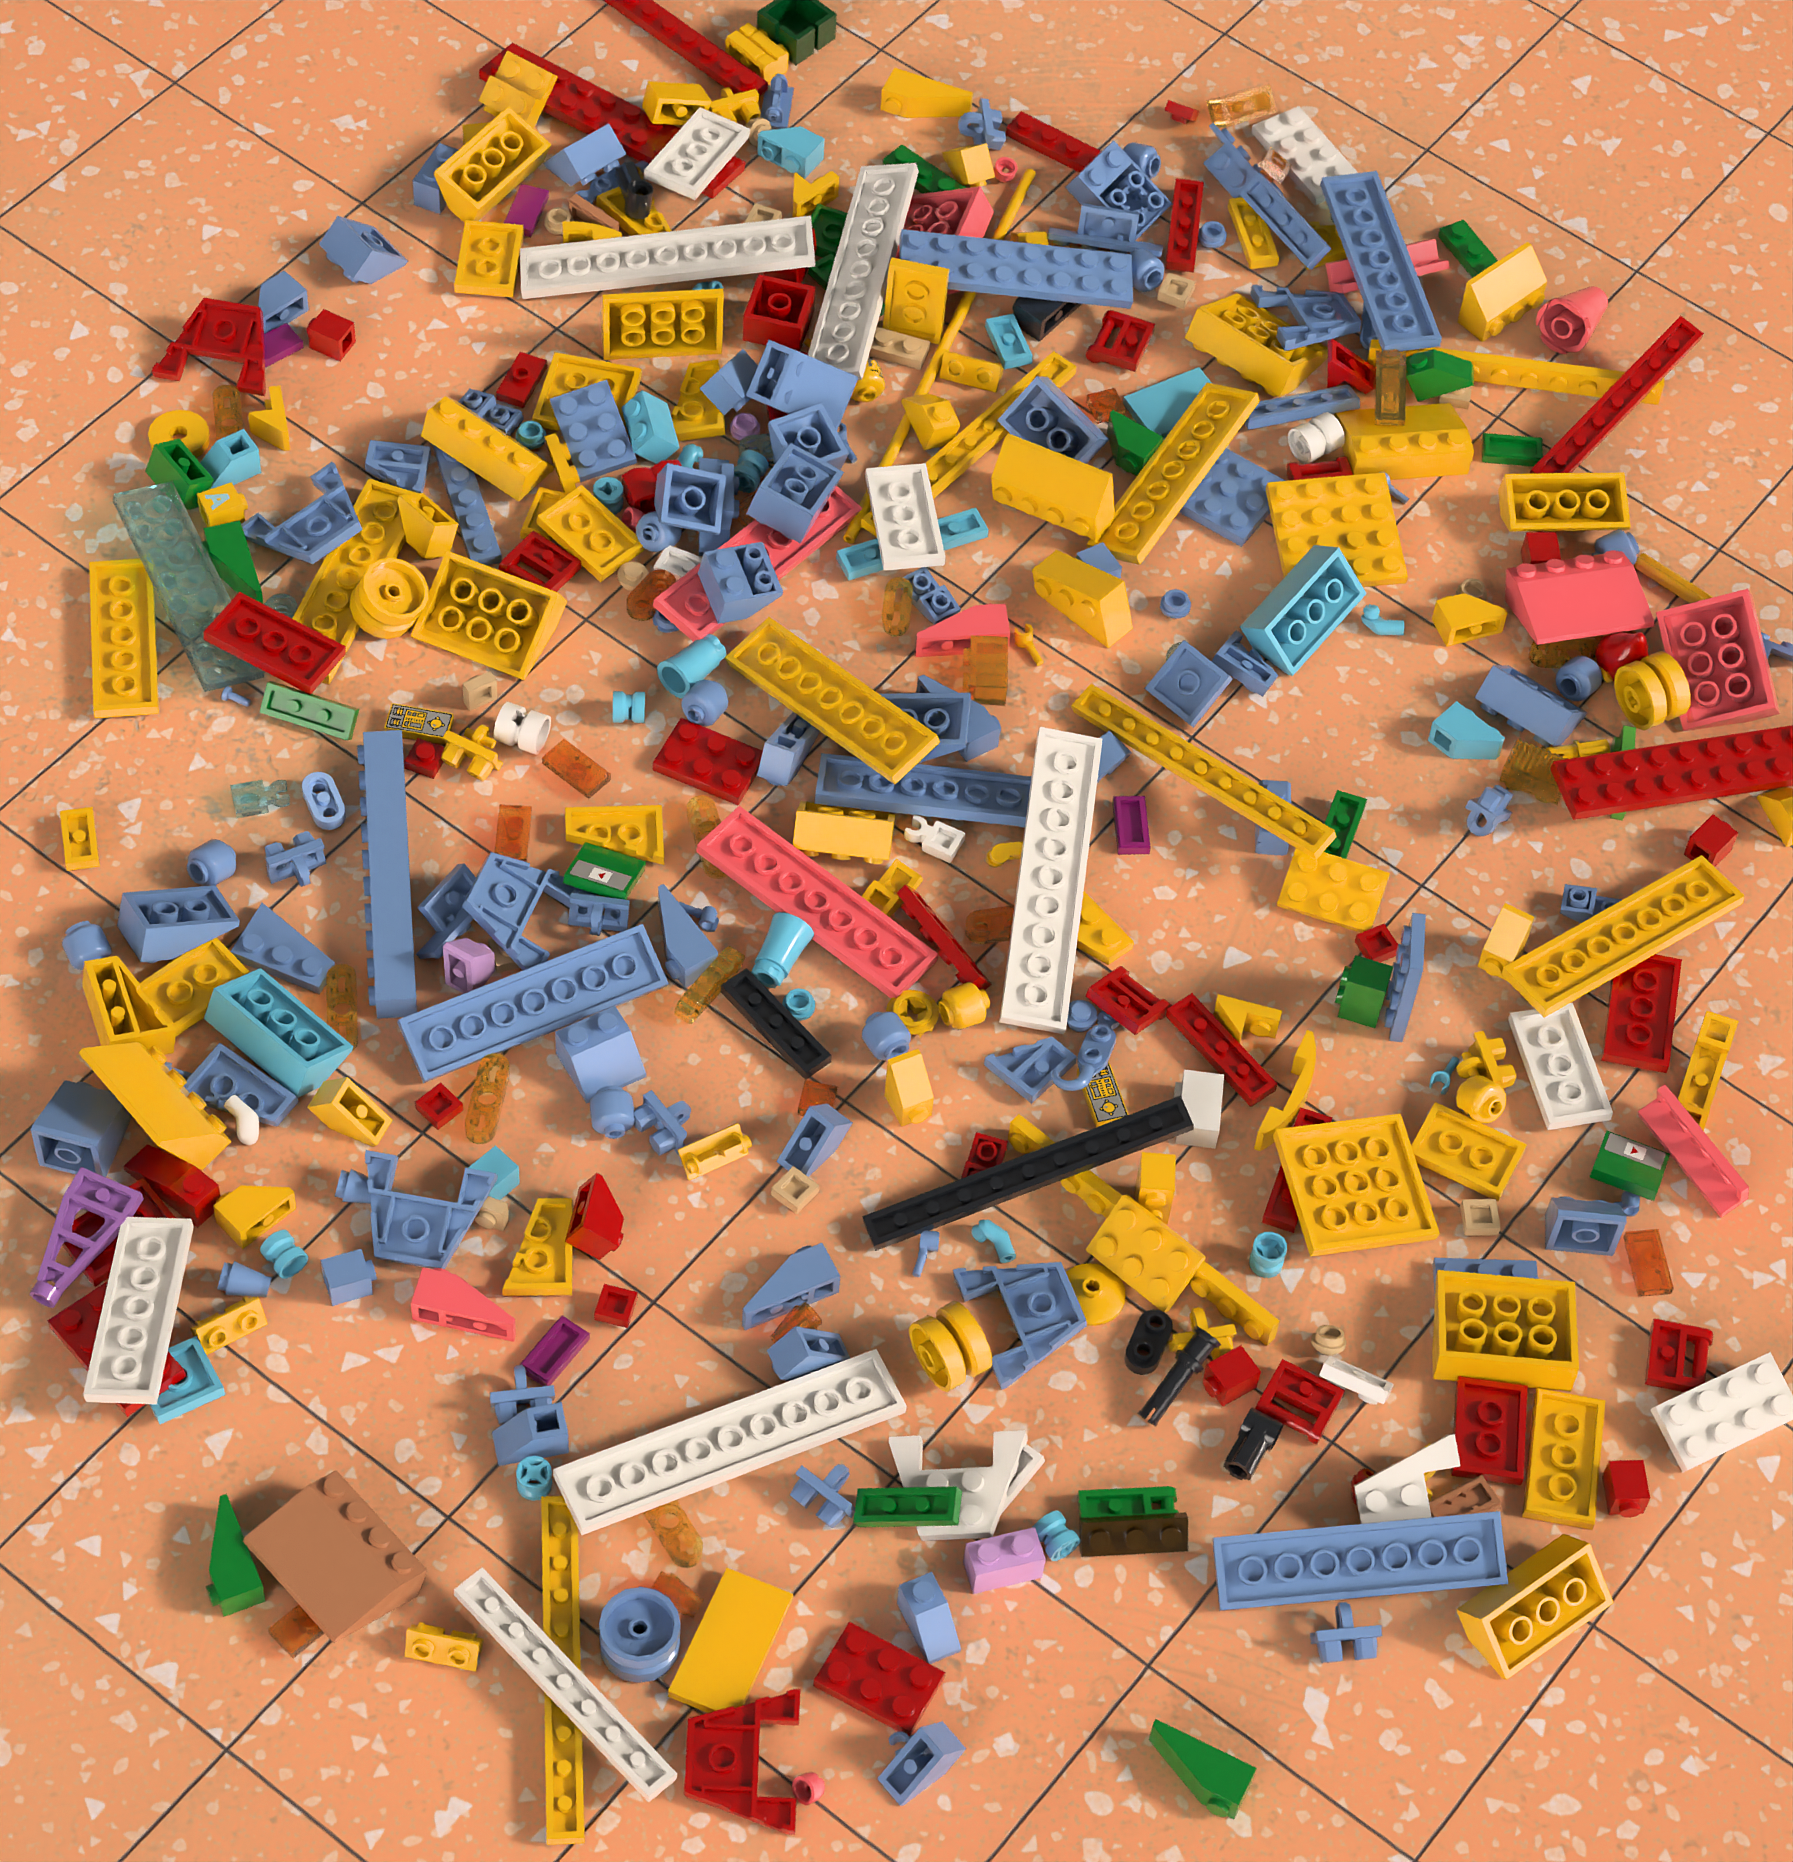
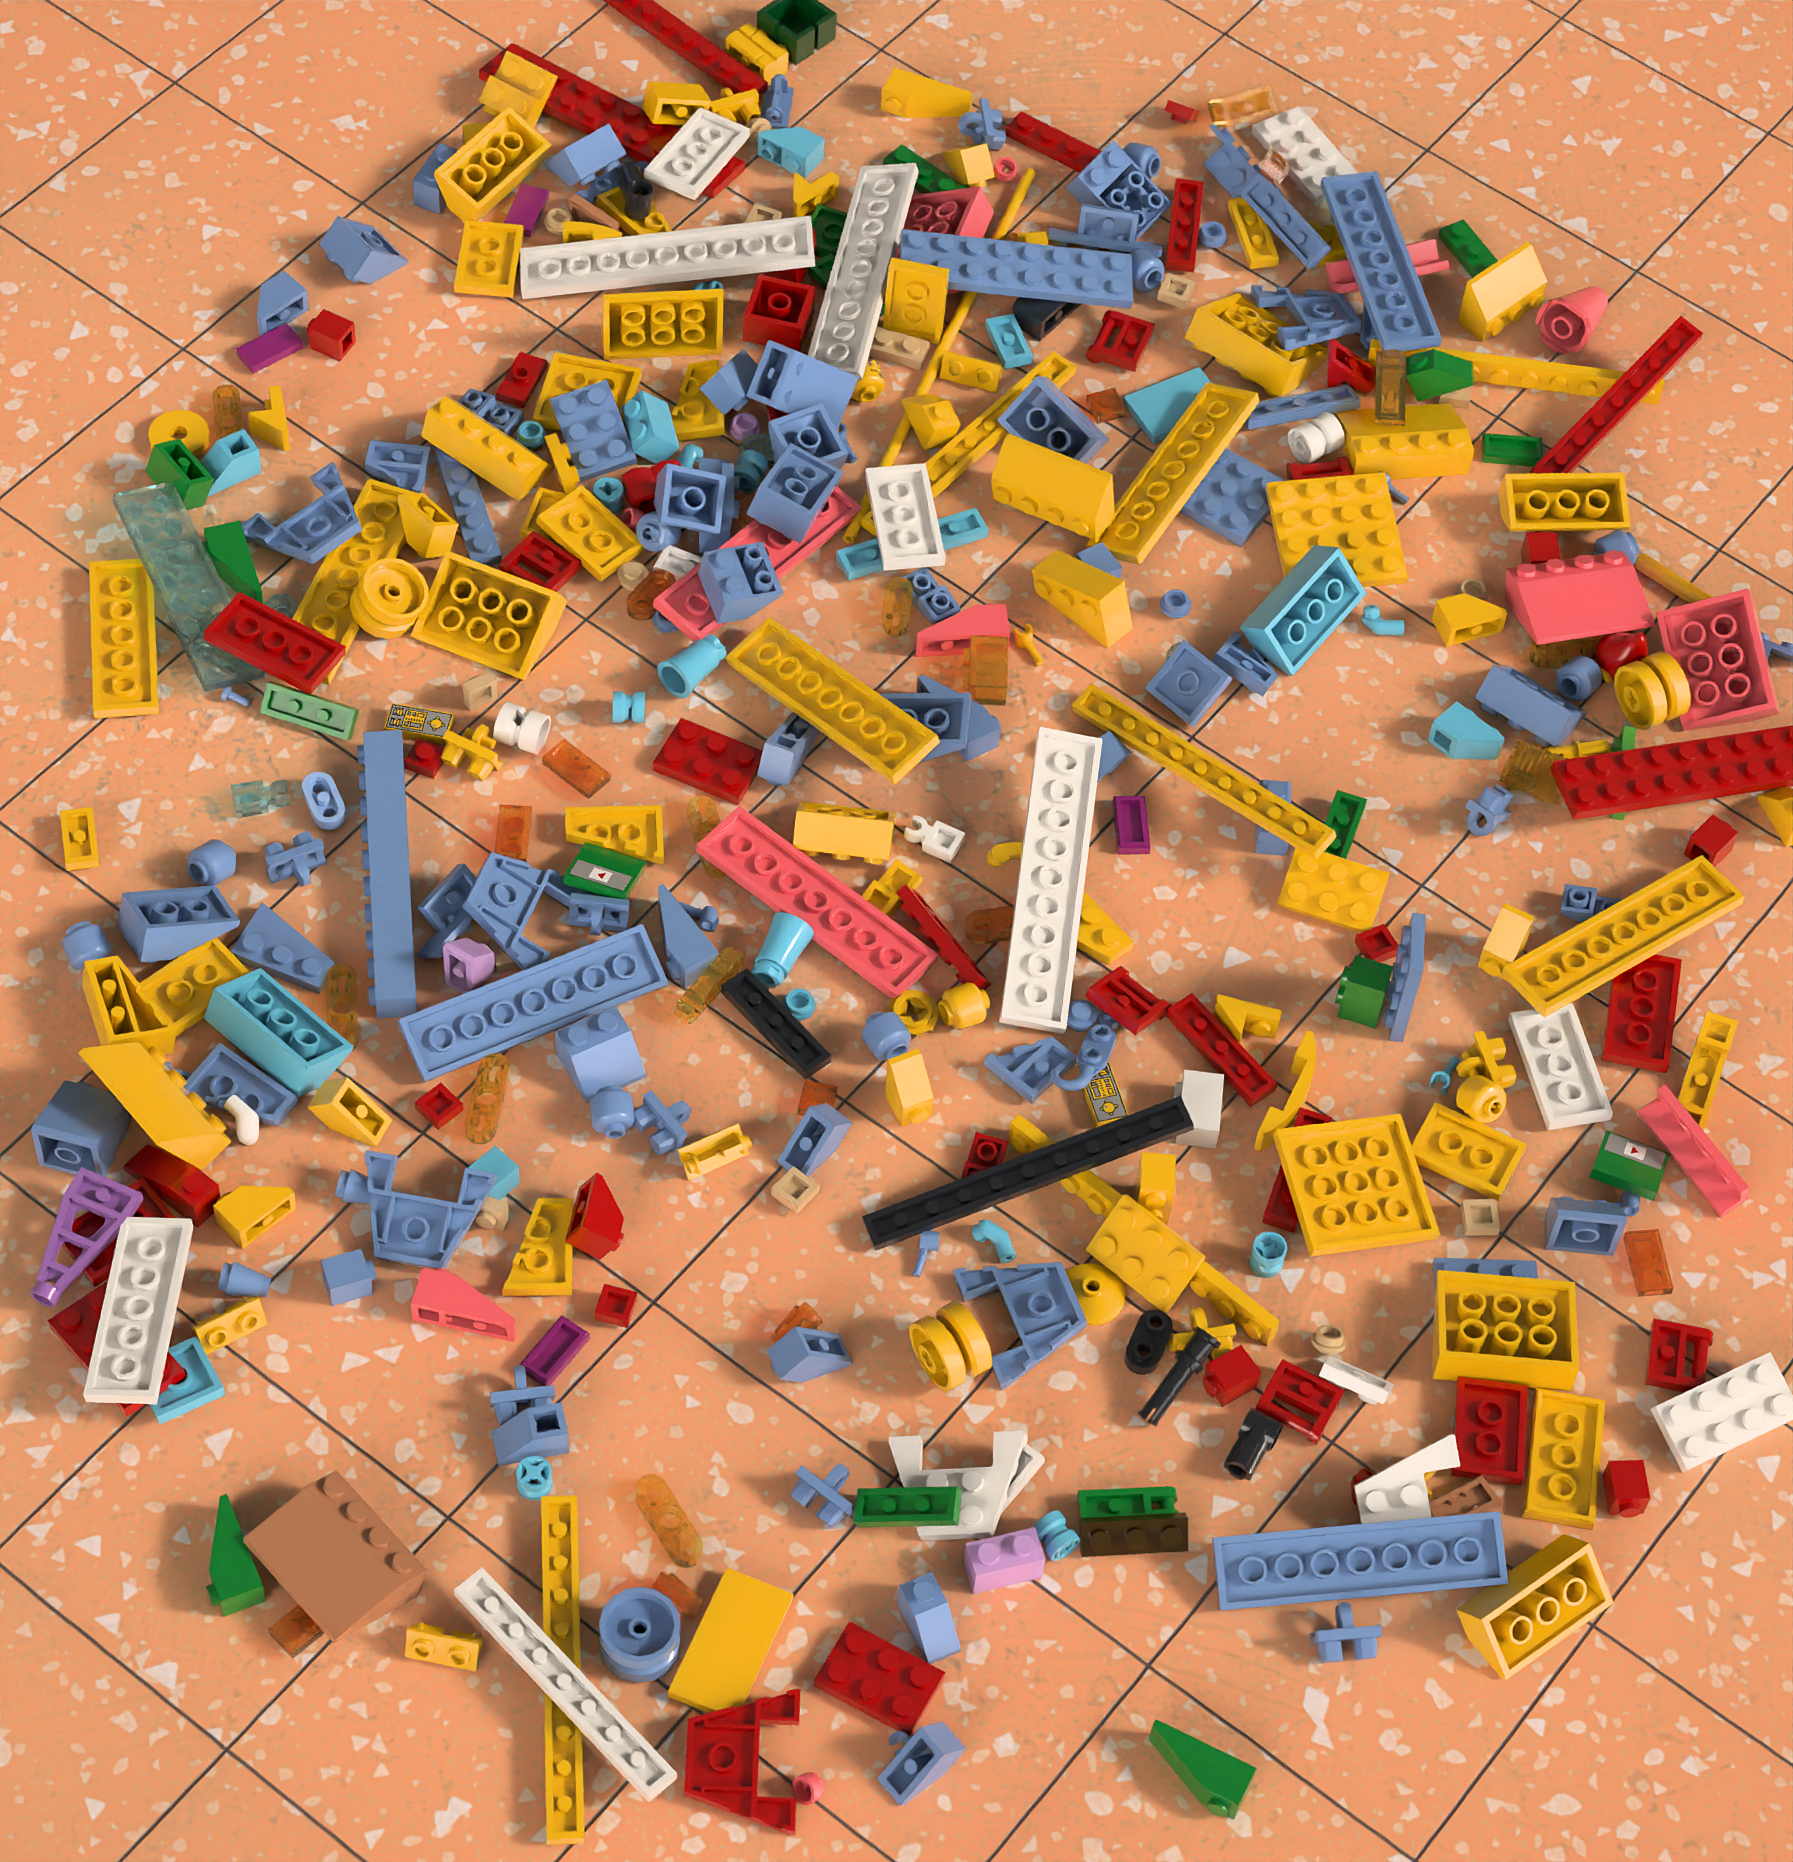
(220, 332): red wing -> none
(222, 505): yellow brick -> none
(282, 1252): medium azure wheel -> none
(705, 702): medium blue head -> none
(728, 1441): white plate -> none
(802, 1278): medium blue slope -> none
(925, 791): medium blue plate -> none
(1131, 442): green slope -> none

